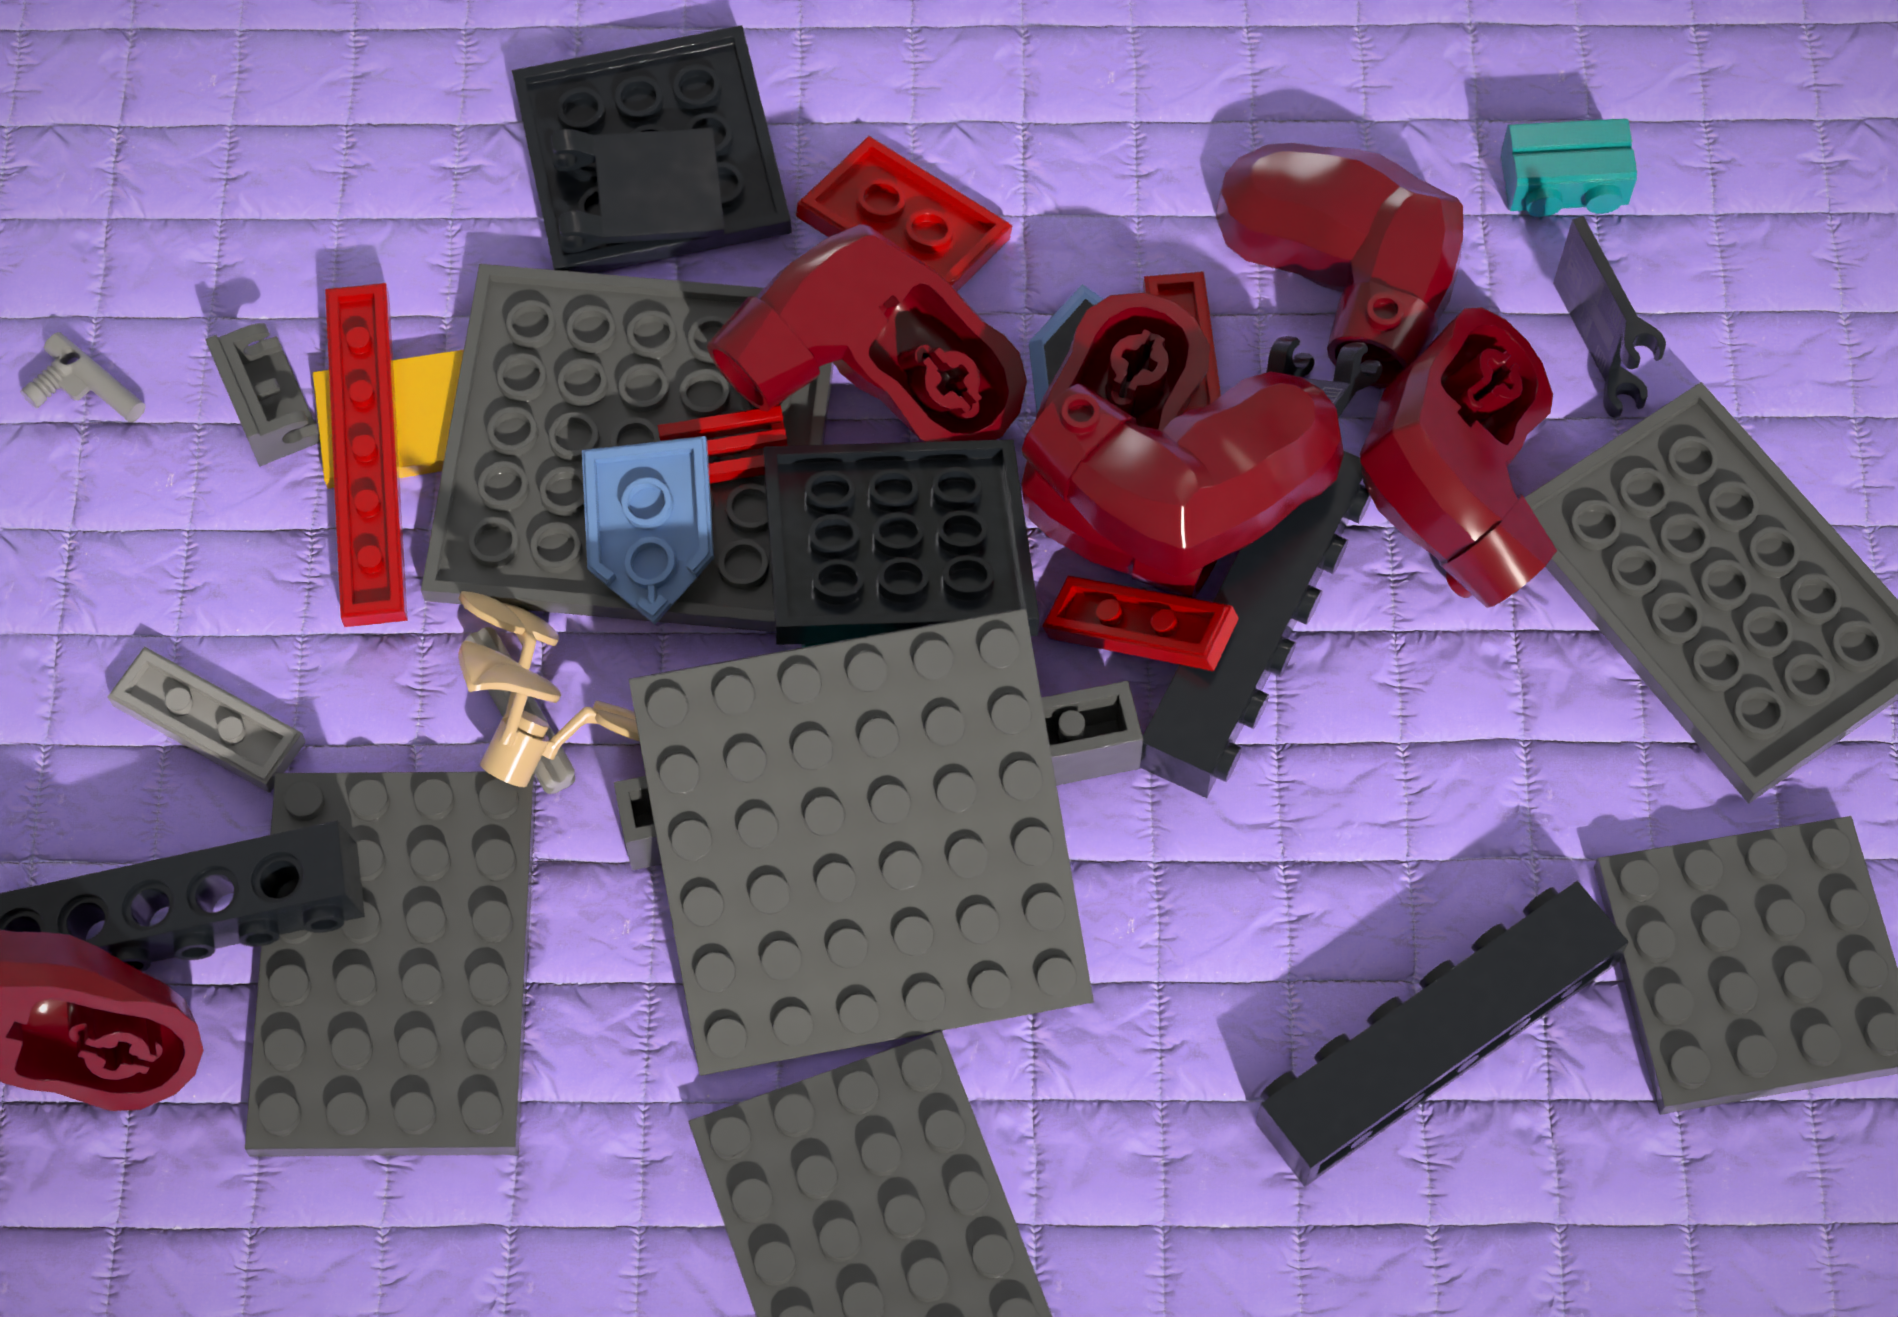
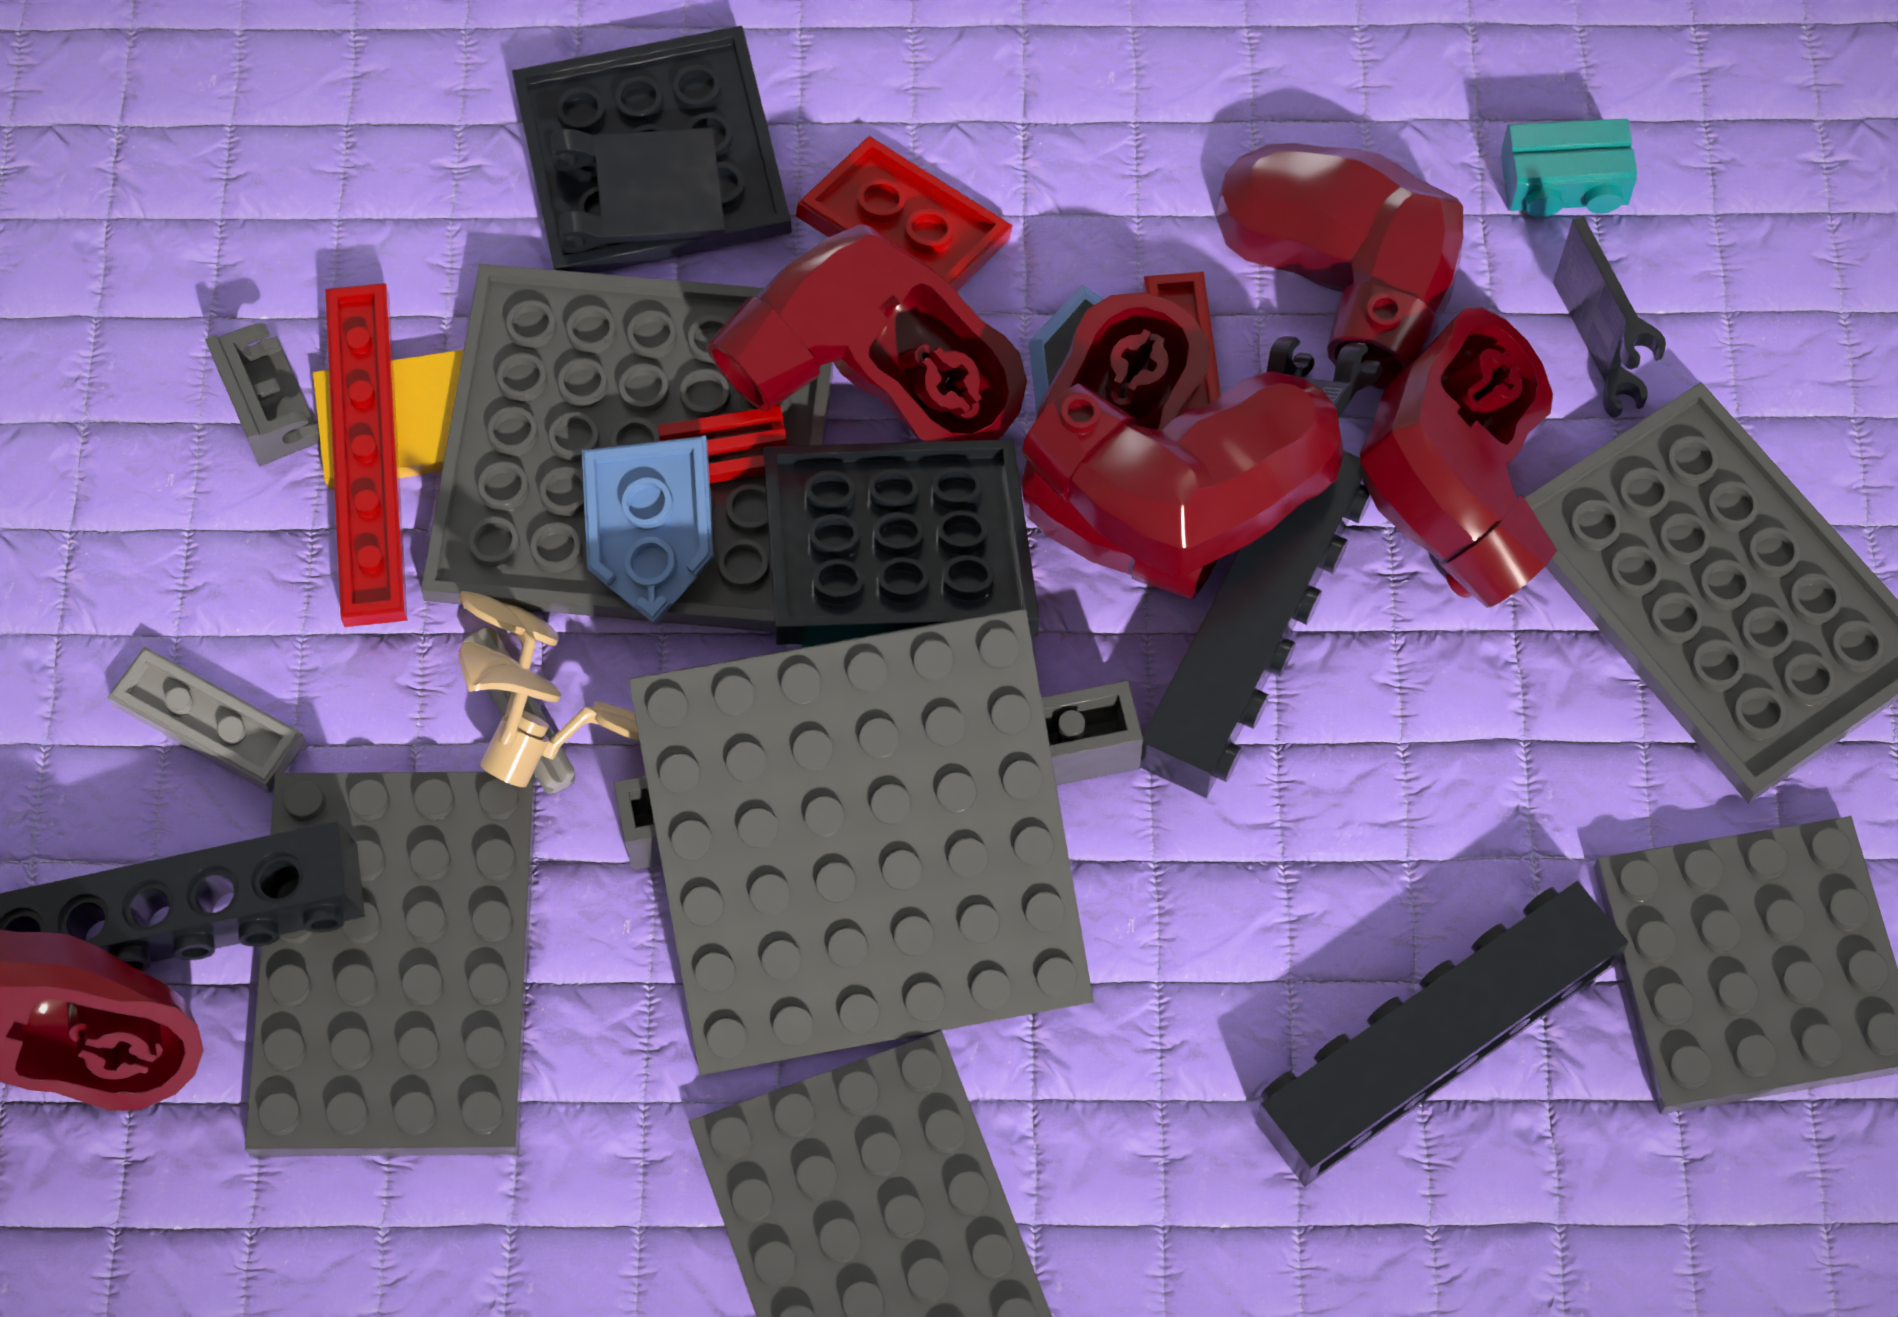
(79, 379): light grey hose -> none
(1141, 622): red tile -> none

